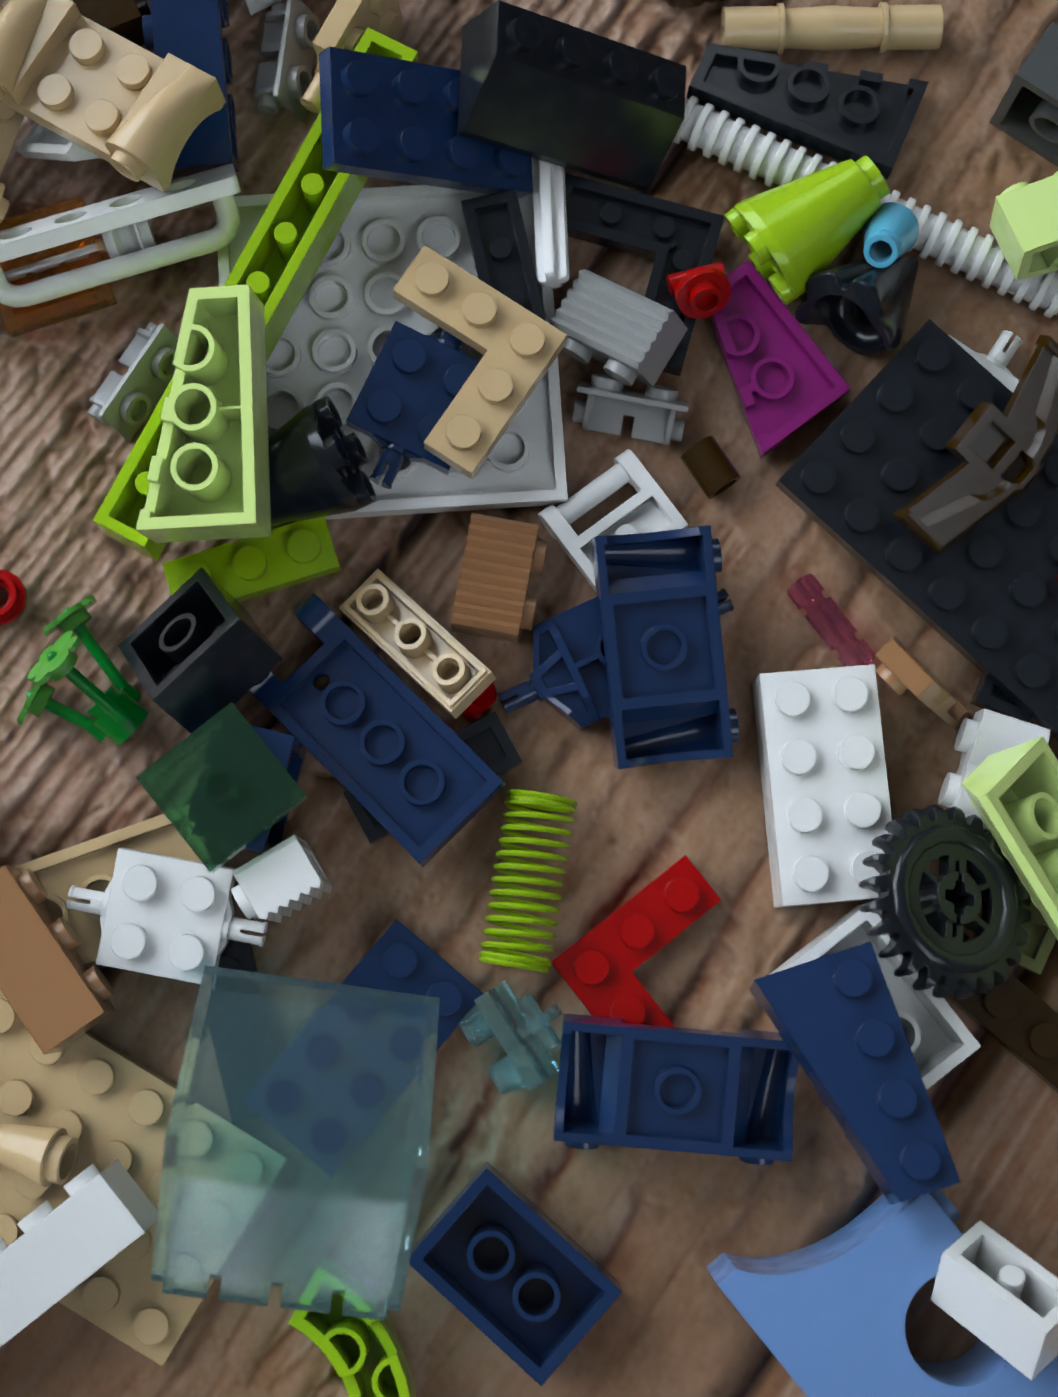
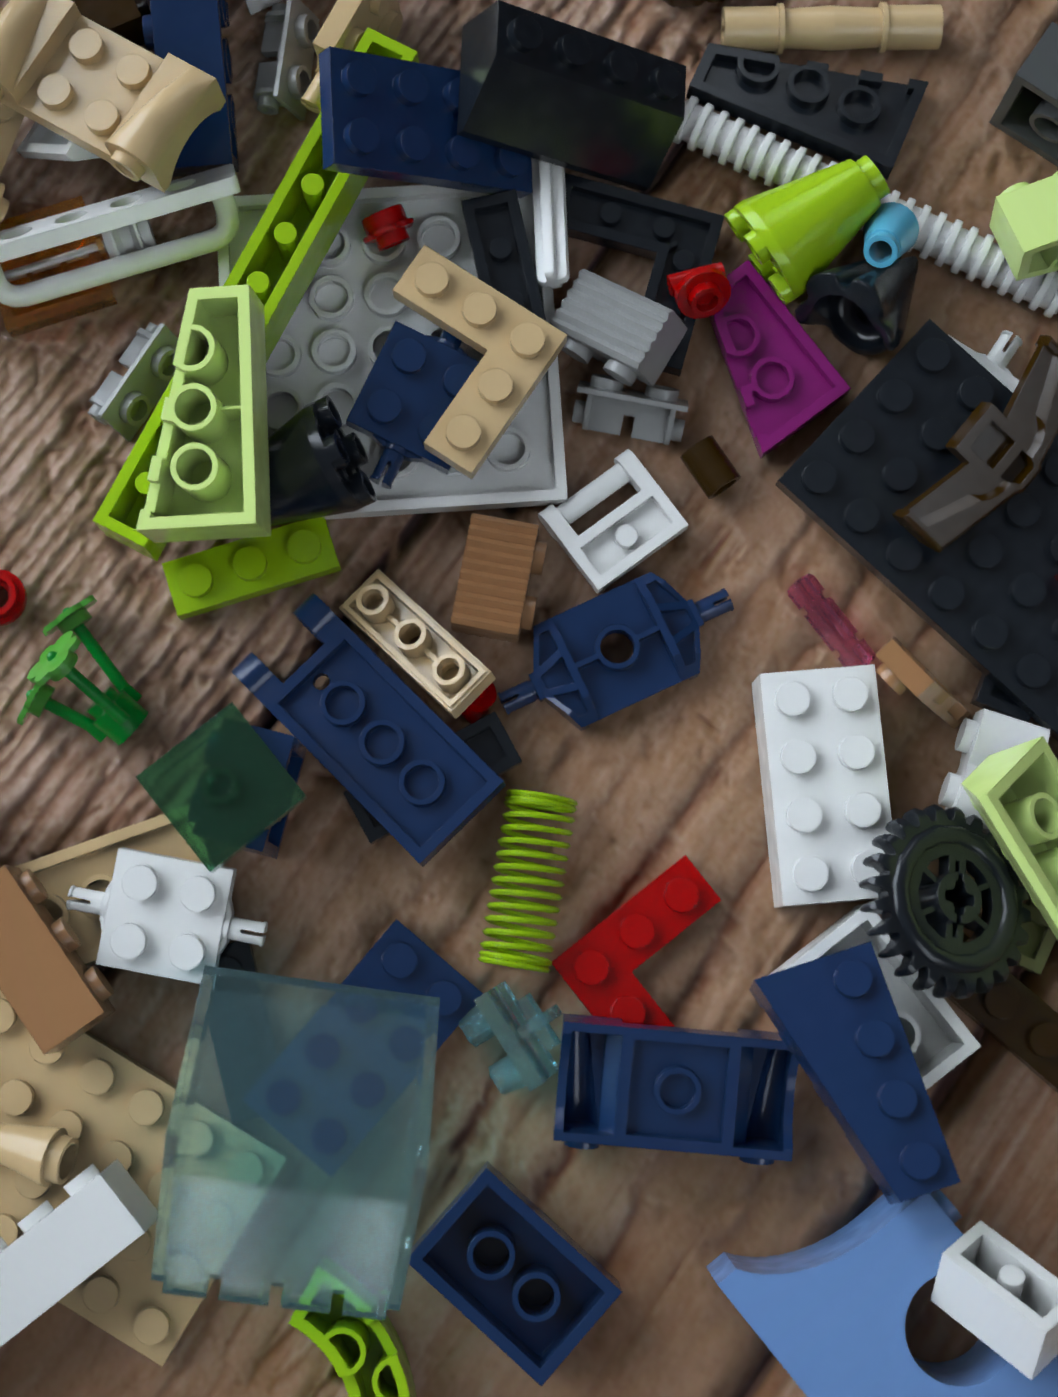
(199, 652): black brick -> none
(279, 881): white brick -> none
(387, 227): none -> red plate
(664, 646): dark blue piece -> none

